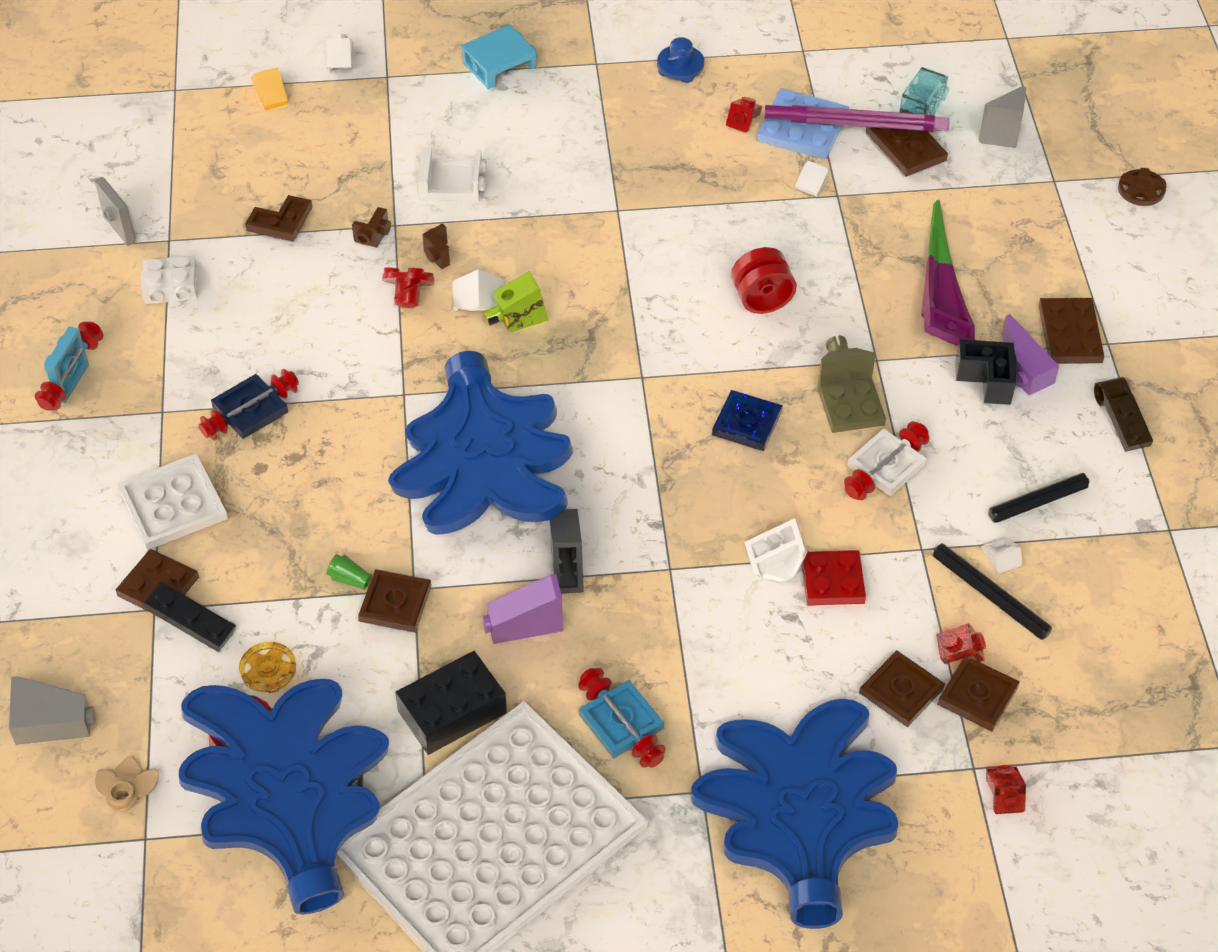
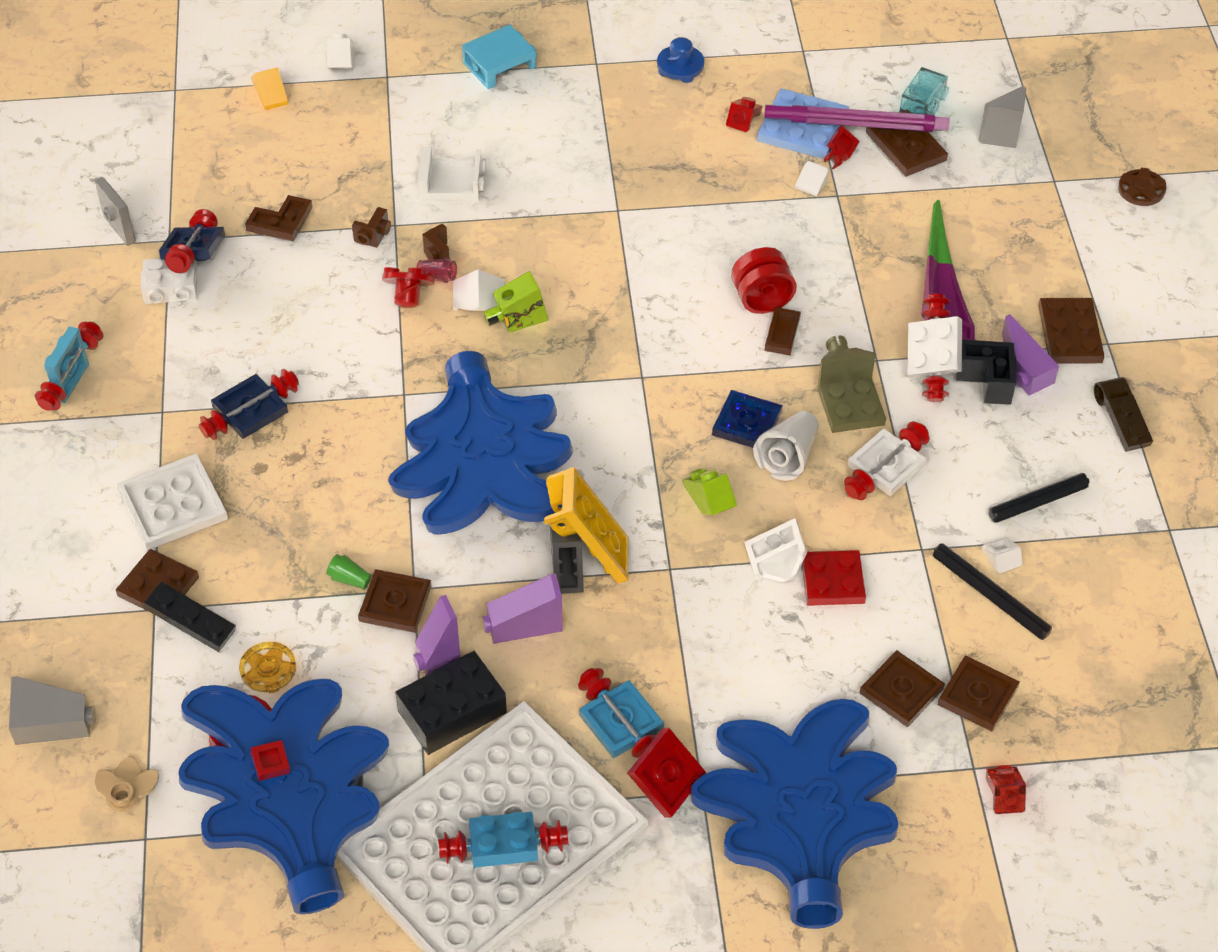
(192, 242): none -> plate
(270, 760): none -> red plate
(438, 639): none -> medium lavender slope
(442, 268): none -> clear pink cone
(503, 840): none -> dark azure plate
(590, 519): none -> yellow plate
(666, 772): none -> red plate
(710, 491): none -> lime slope
(782, 331): none -> reddish brown tile
(787, 446): none -> white cone
(842, 146): none -> red plate
(935, 347): none -> white plate
(960, 642): clear red bracket -> none

